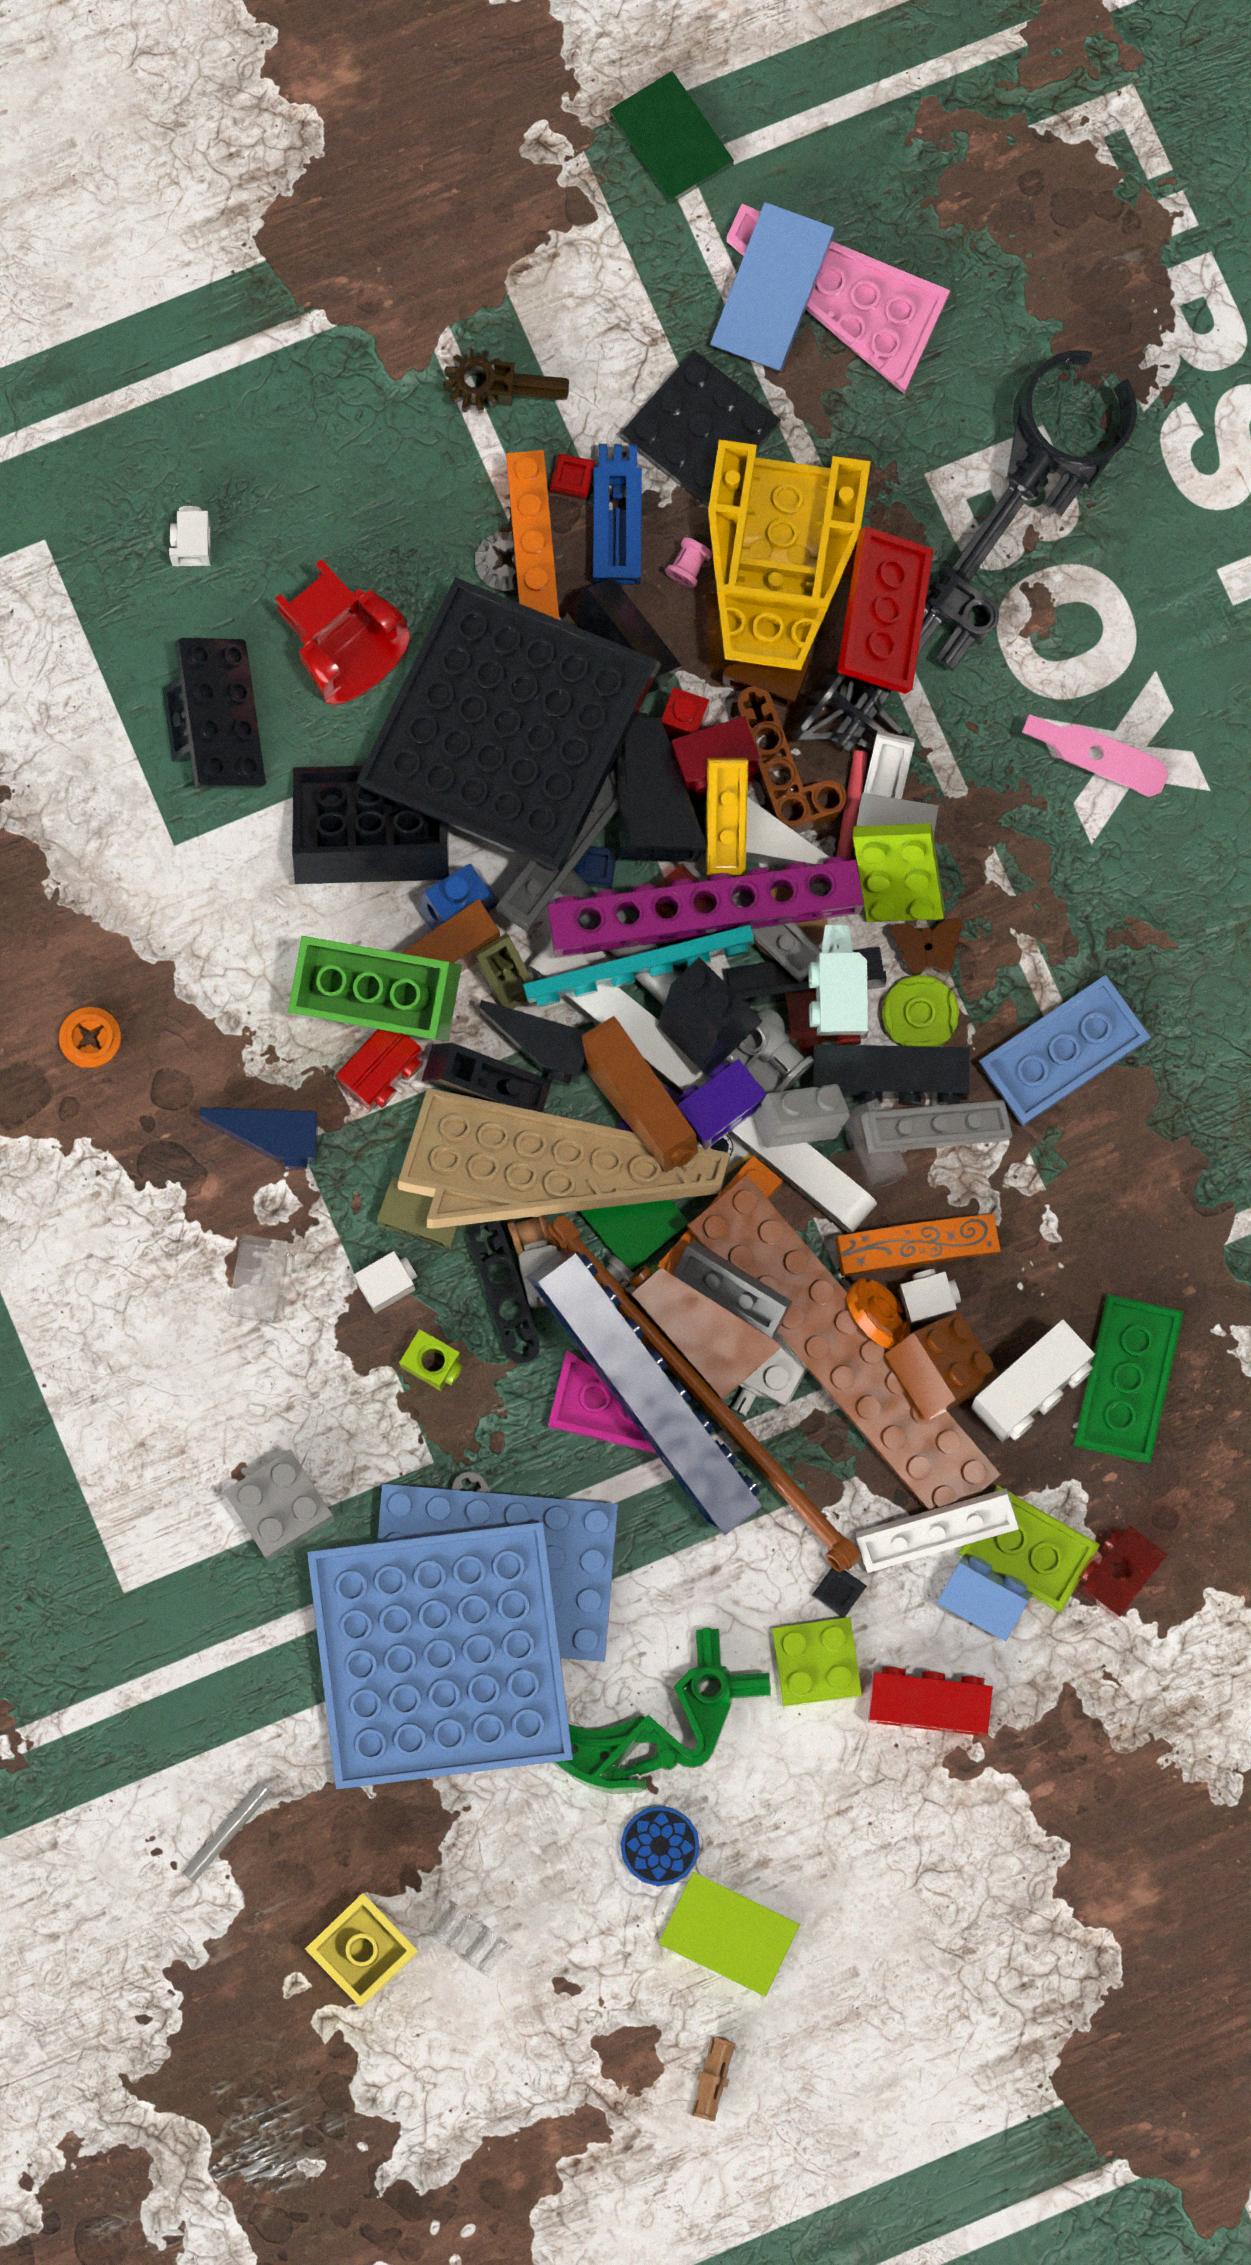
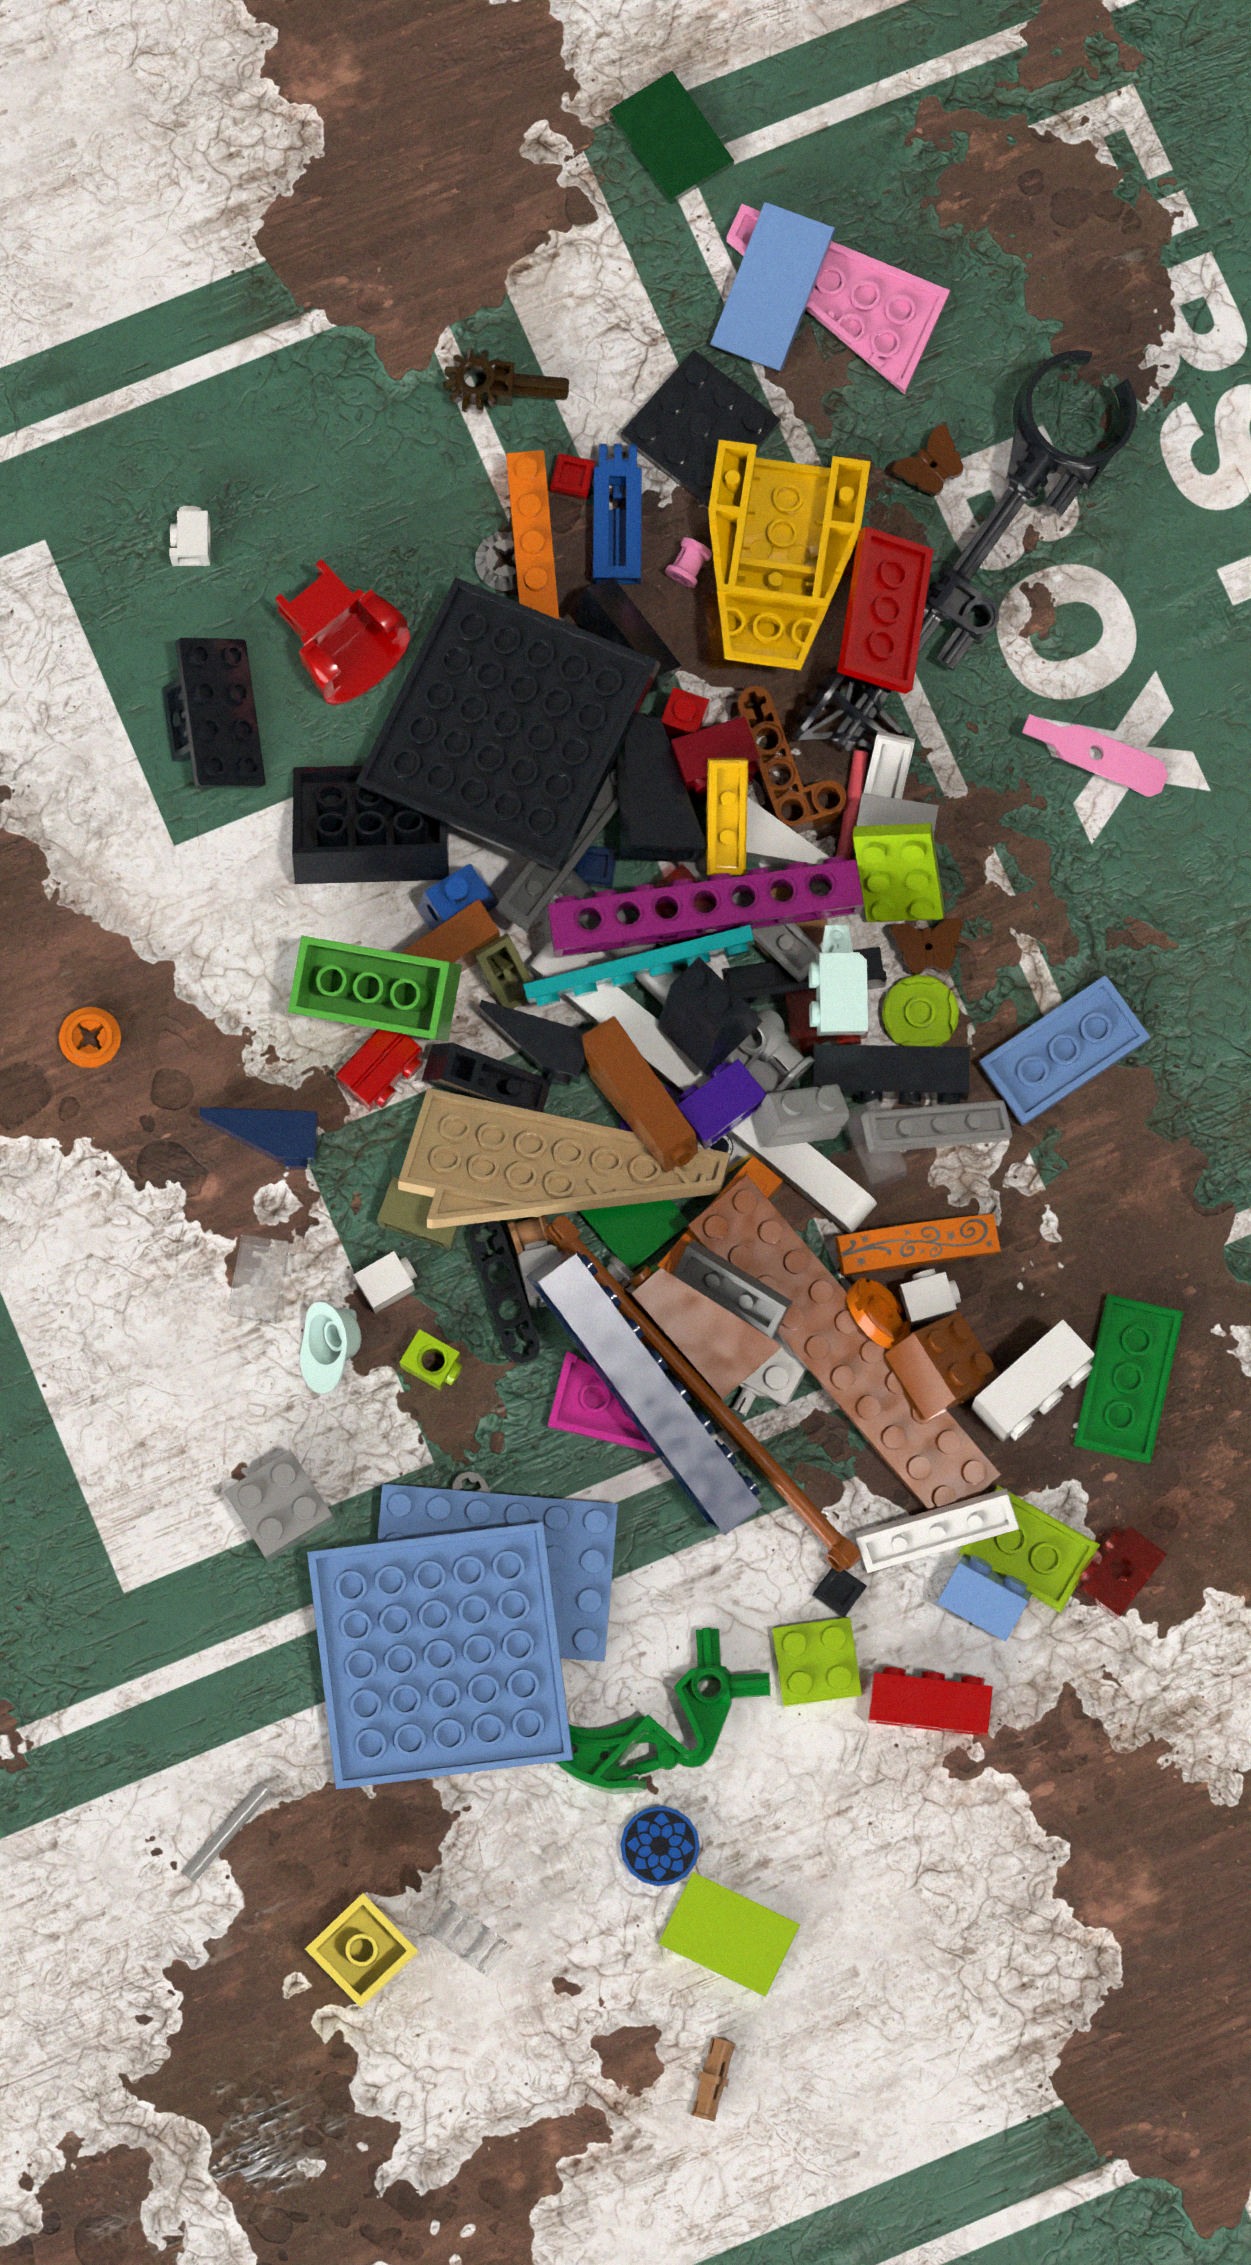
(328, 1342): none -> light aqua piece
(781, 683): reddish brown slope -> none
(939, 452): none -> reddish brown animal

